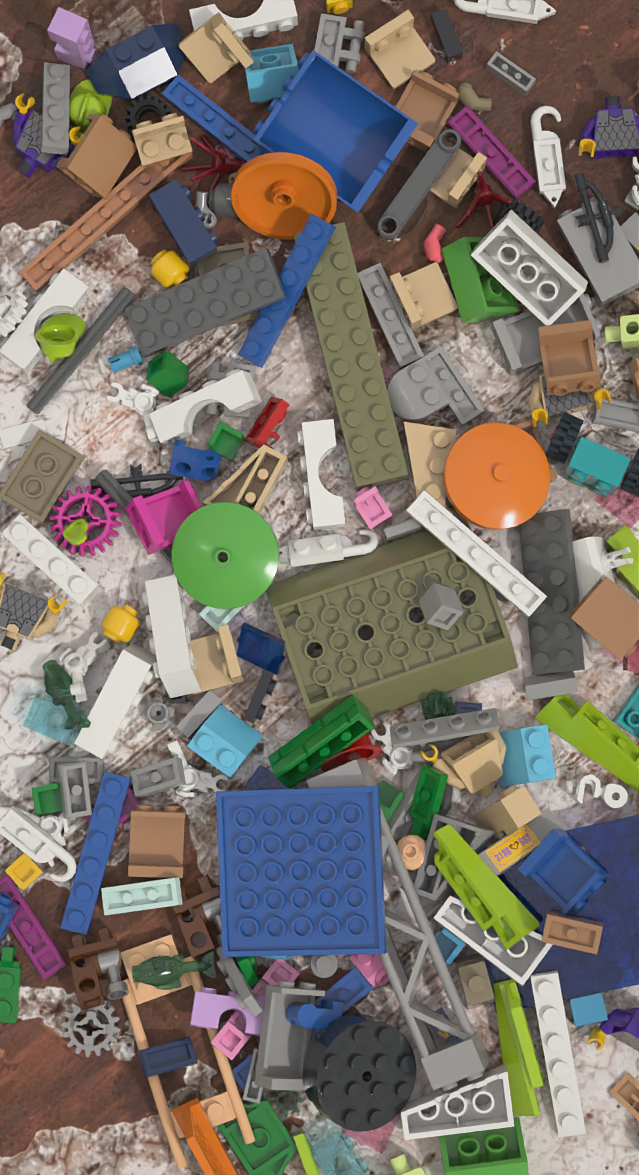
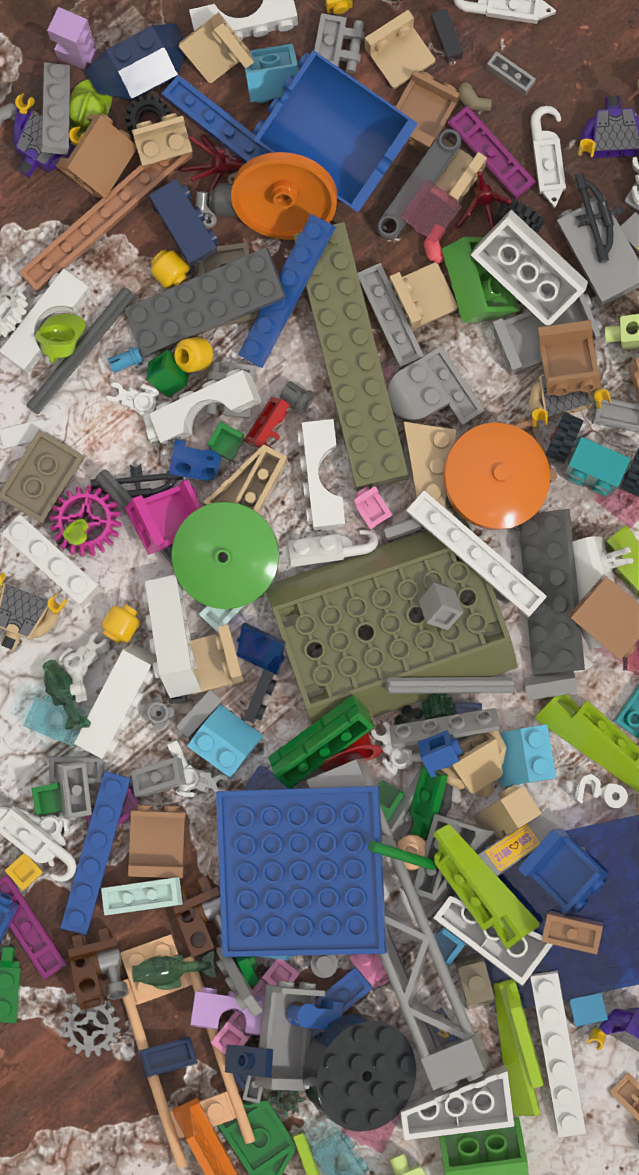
(193, 354): none -> yellow head
(249, 1060): none -> dark blue plate
(297, 397): none -> dark grey bush
(401, 855): none -> green bar
(409, 715): none -> black plant
(431, 211): none -> clear pink piece
(439, 752): none -> blue brick
(442, 685): none -> light grey axle

